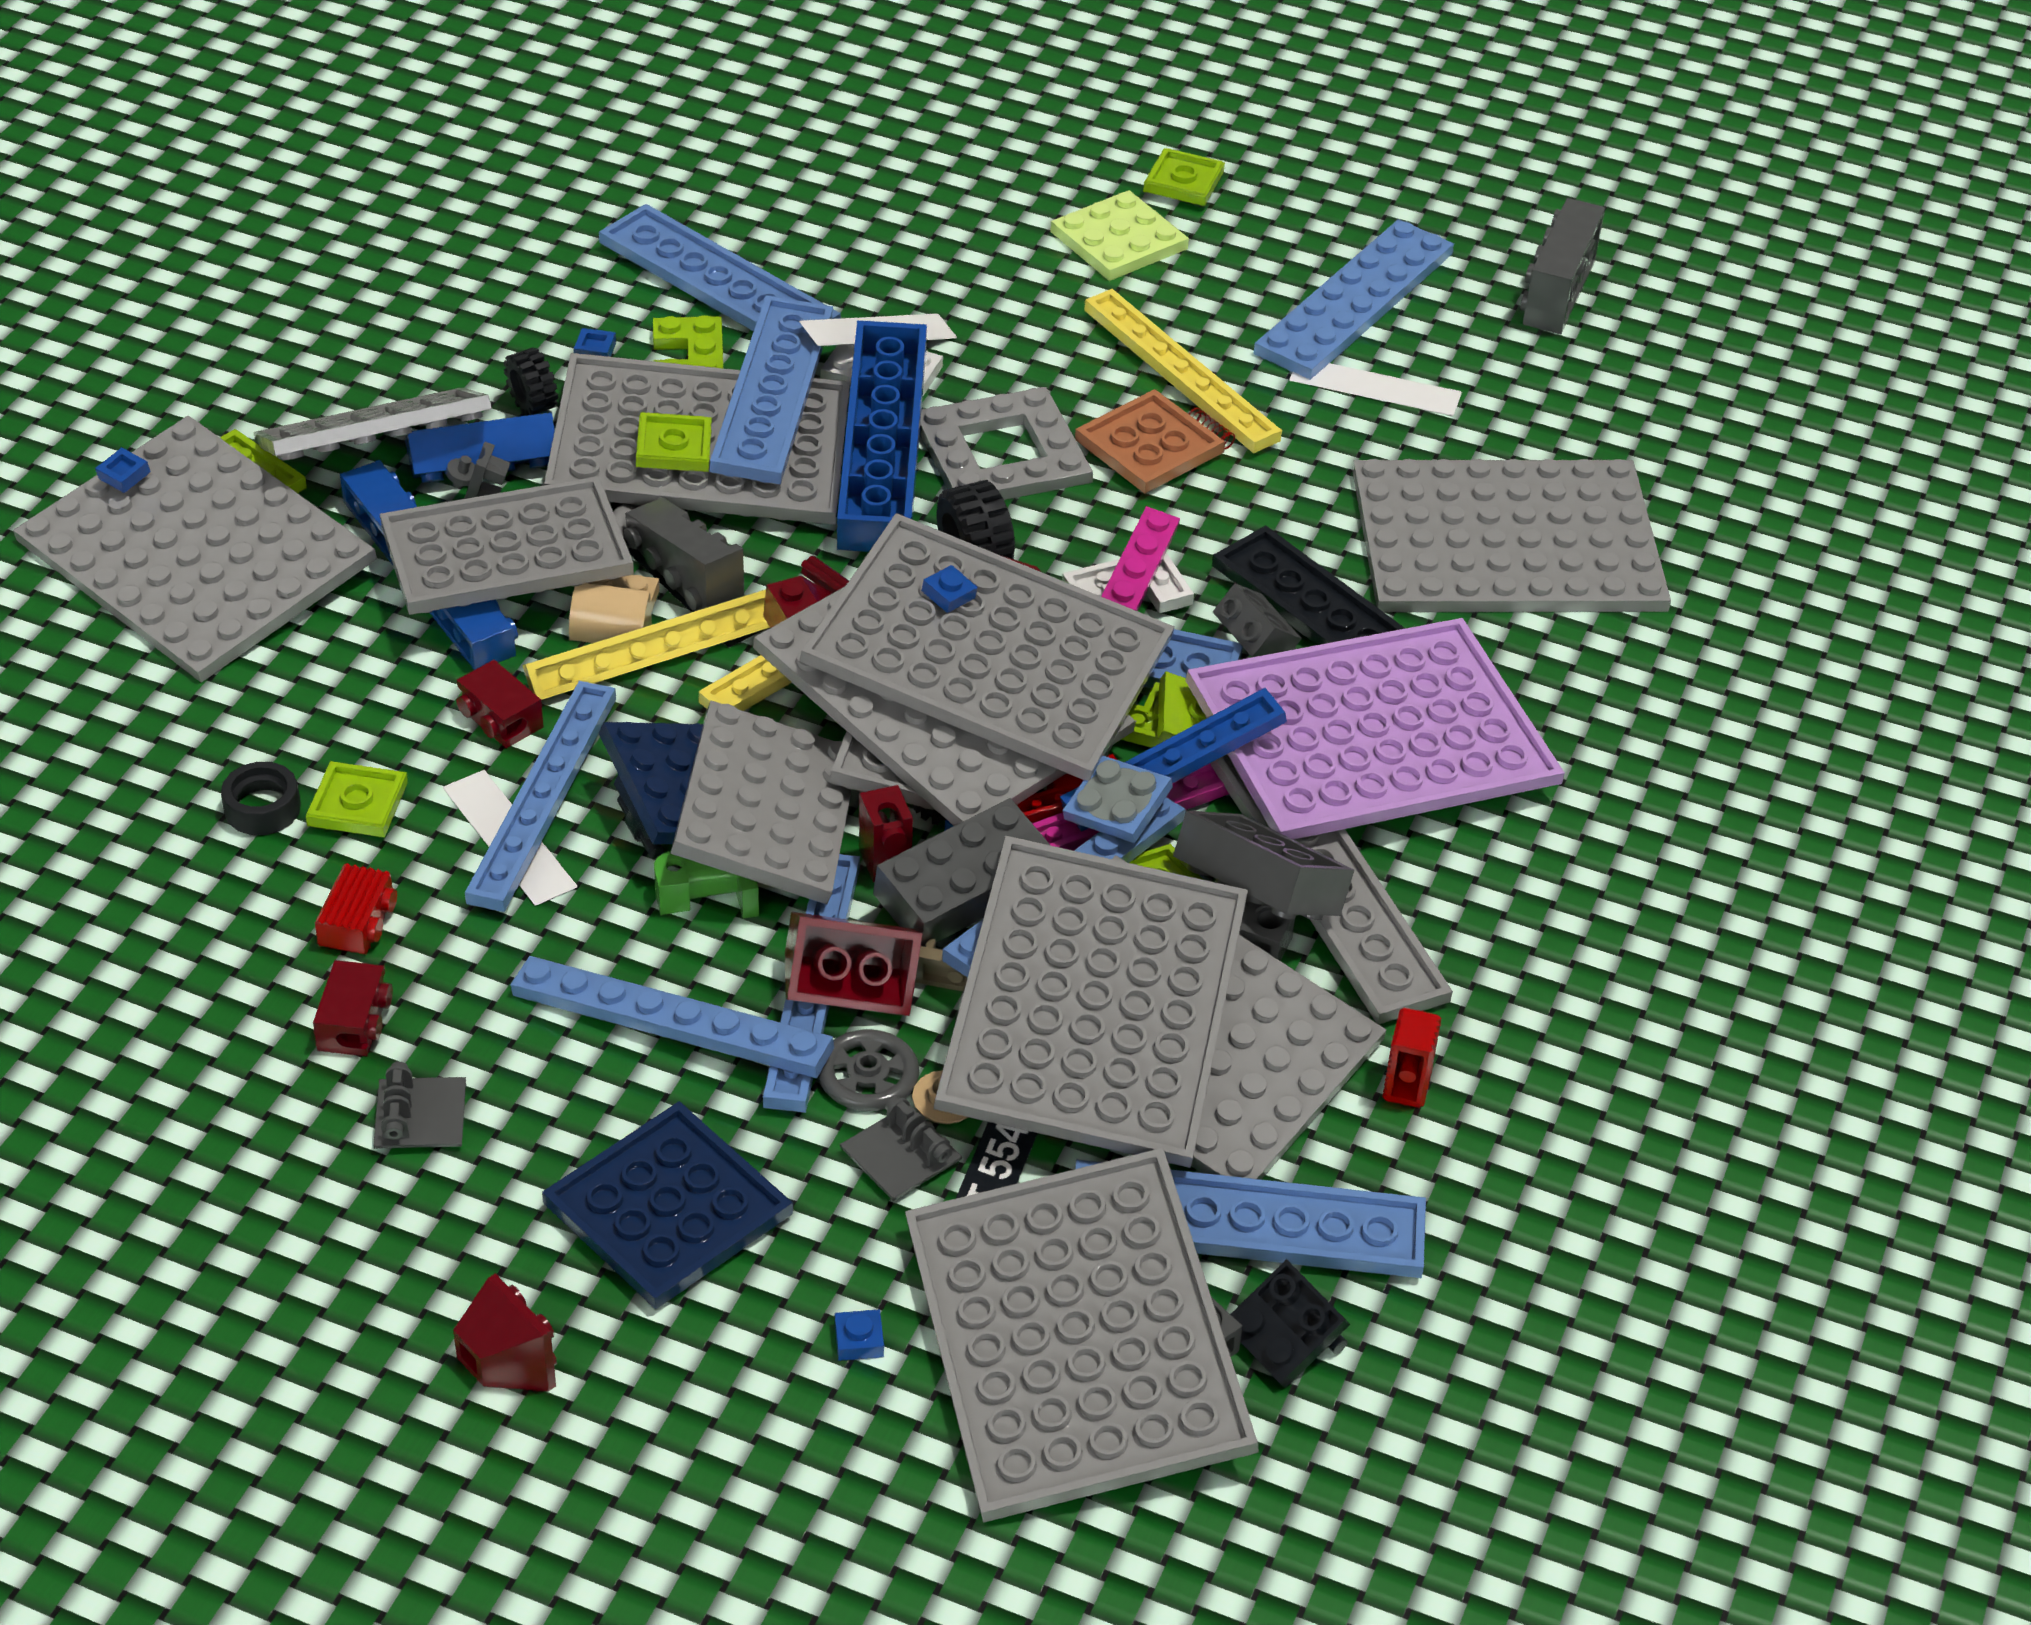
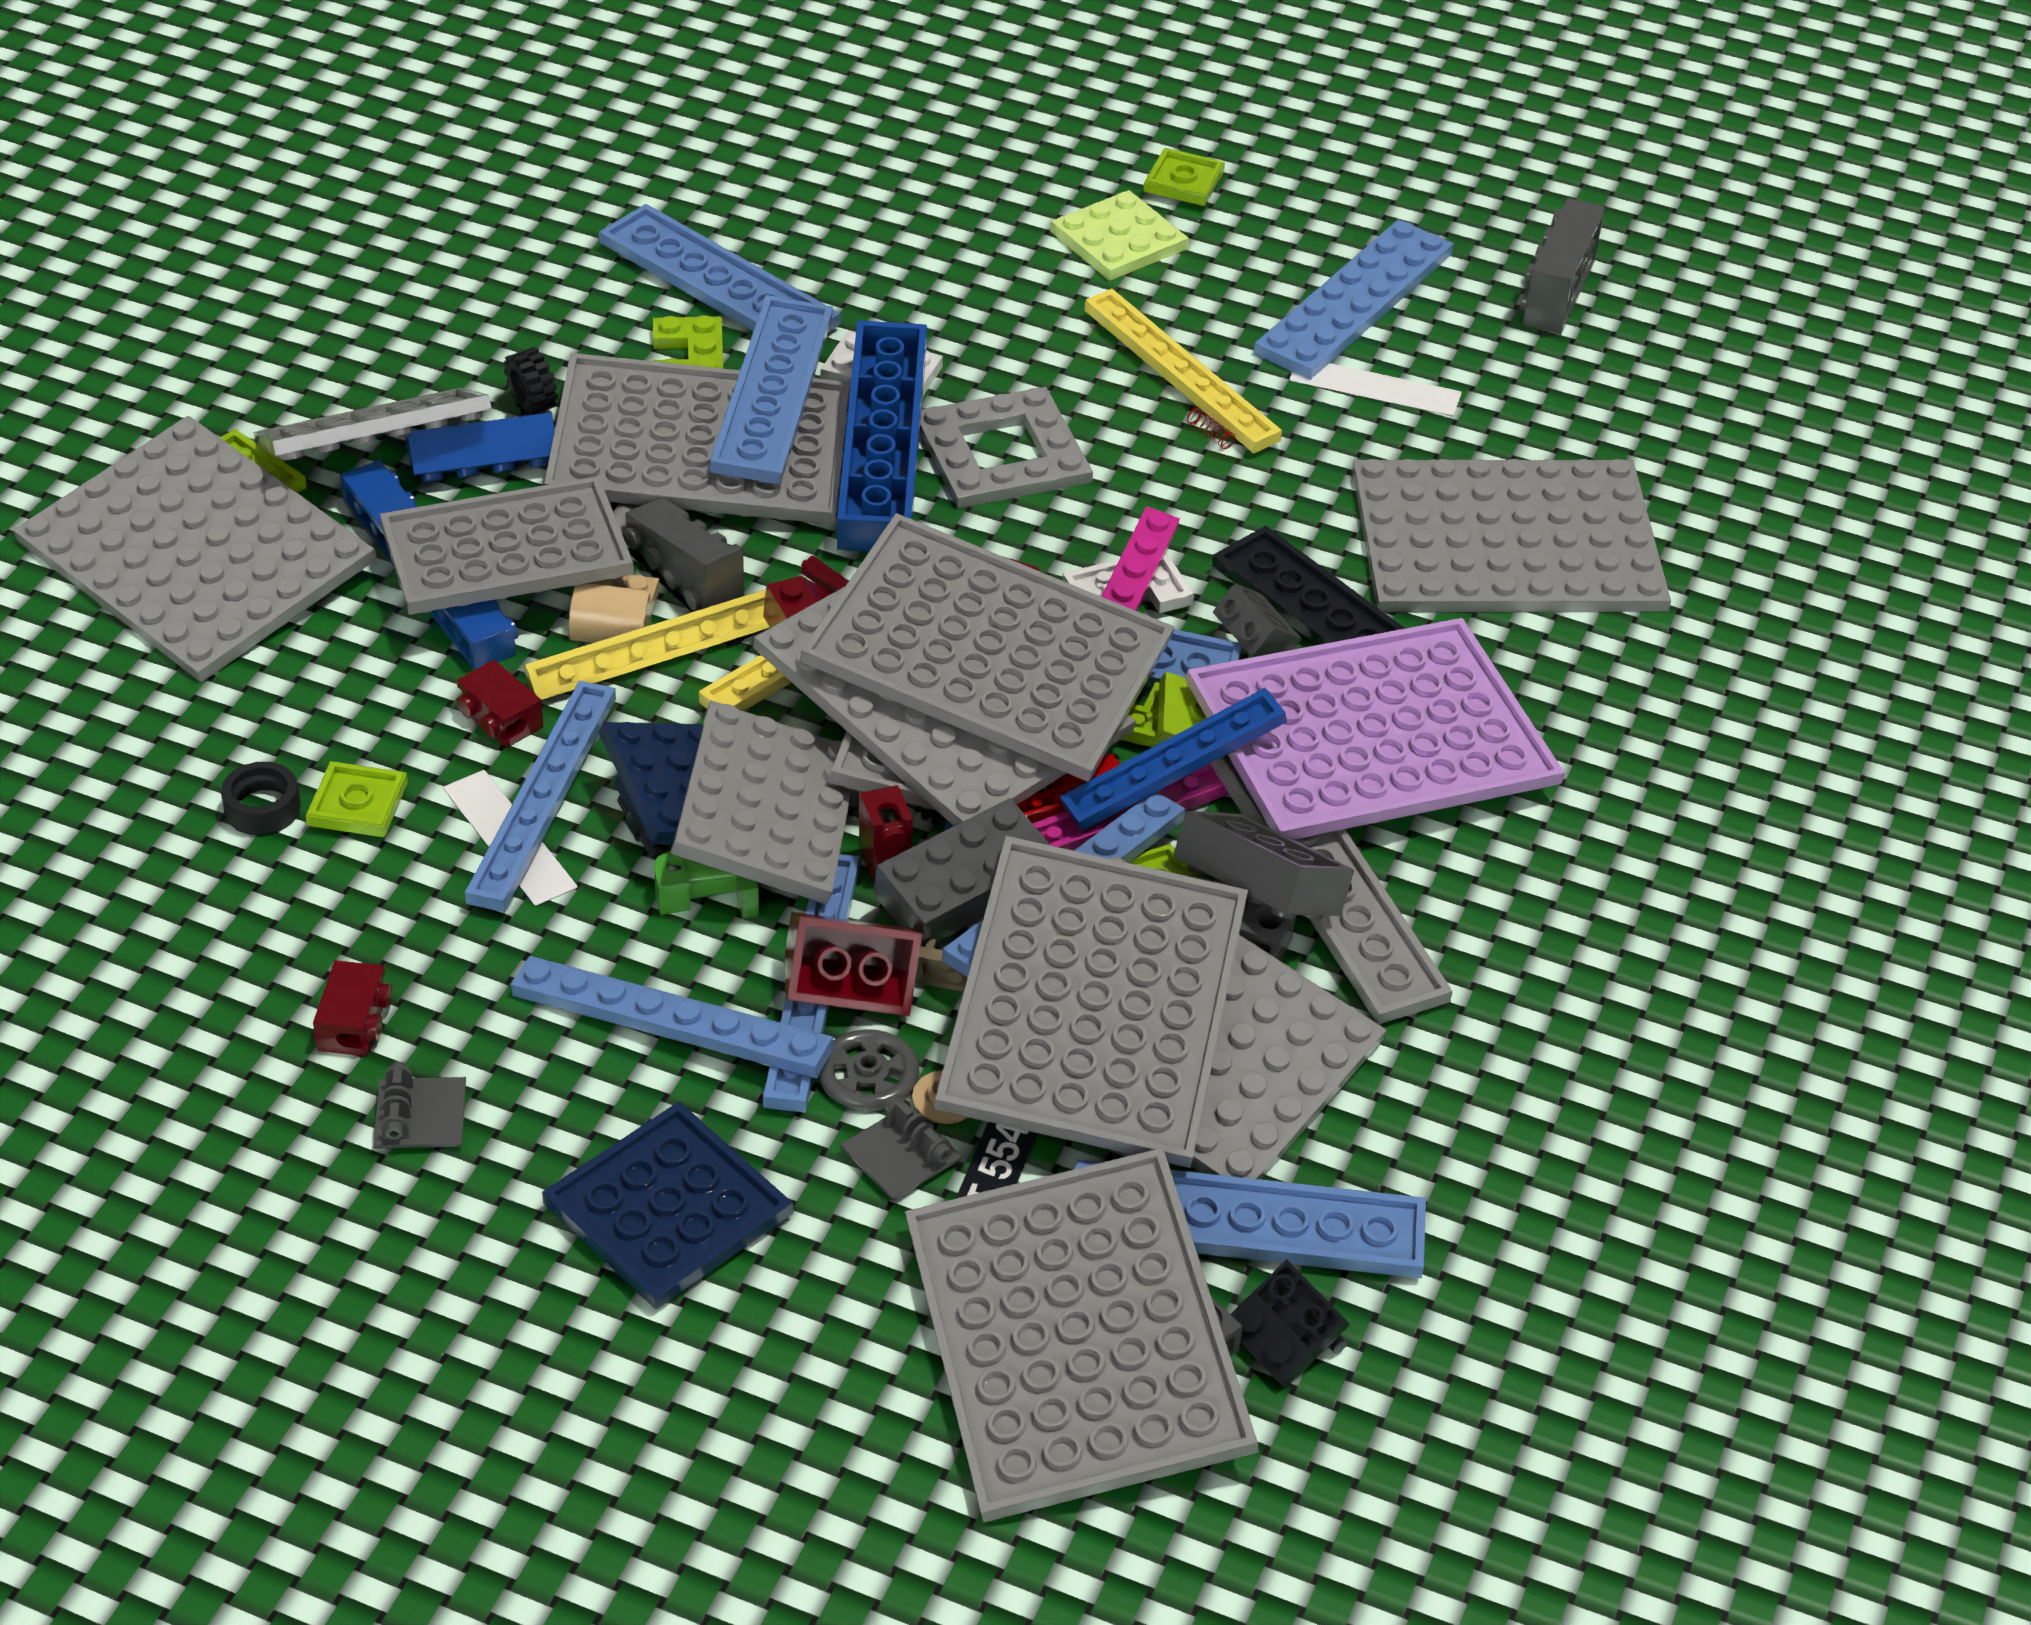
(122, 470): blue plate -> none
(355, 909): red brick -> none
(466, 473): dark grey hips -> none
(505, 1340): dark red slope -> none
(595, 342): blue plate -> none
(673, 442): lime plate -> none
(843, 330): white sticker -> none
(859, 1335): blue plate -> none
(949, 588): blue plate -> none
(977, 516): black tyre -> none
(1118, 799): piece -> none
(1149, 441): nougat plate -> none
(1411, 1057): red brick -> none

